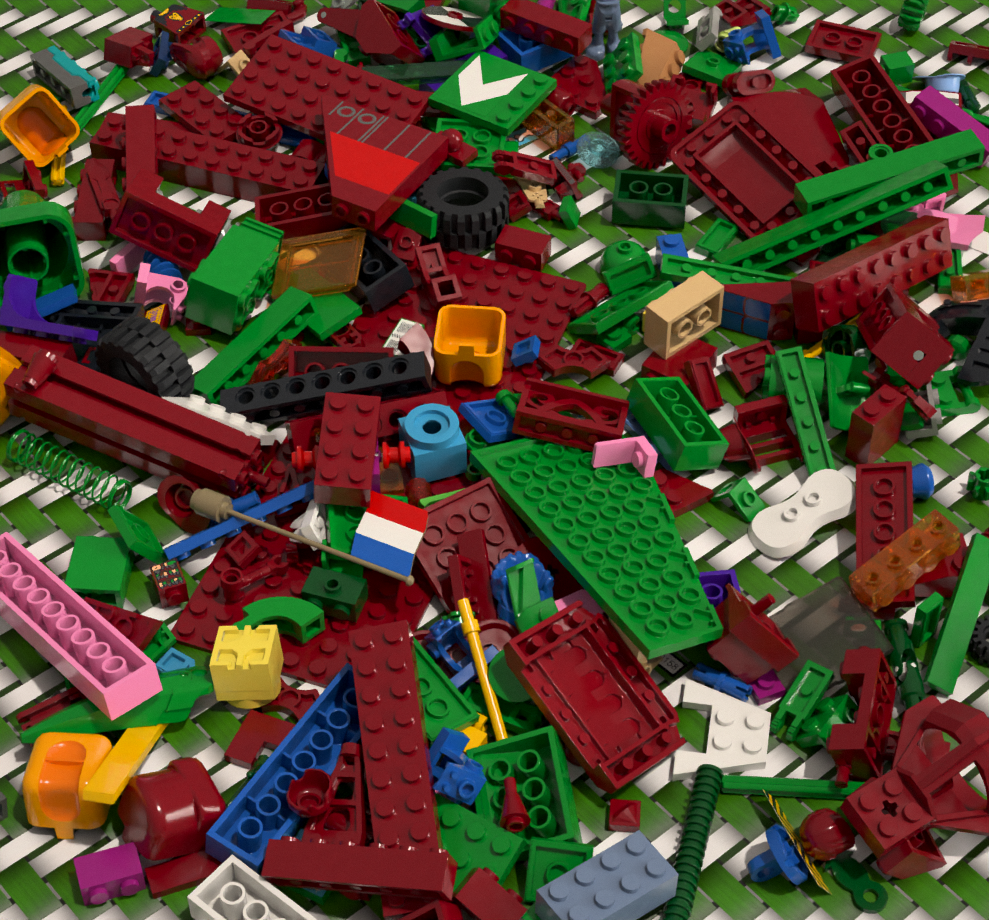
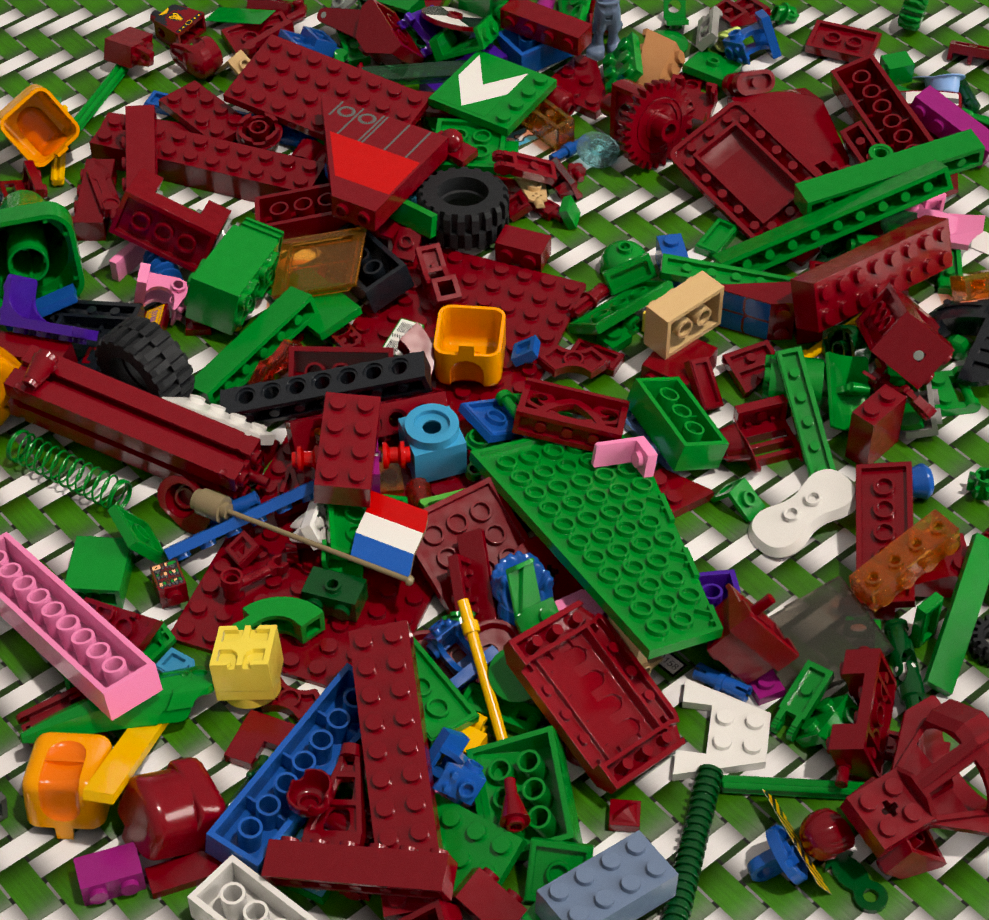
(65, 77): dark grey piece -> none
(110, 285): dark red wing -> none
(161, 54): dark blue plate -> none
(650, 199): dark green brick -> none

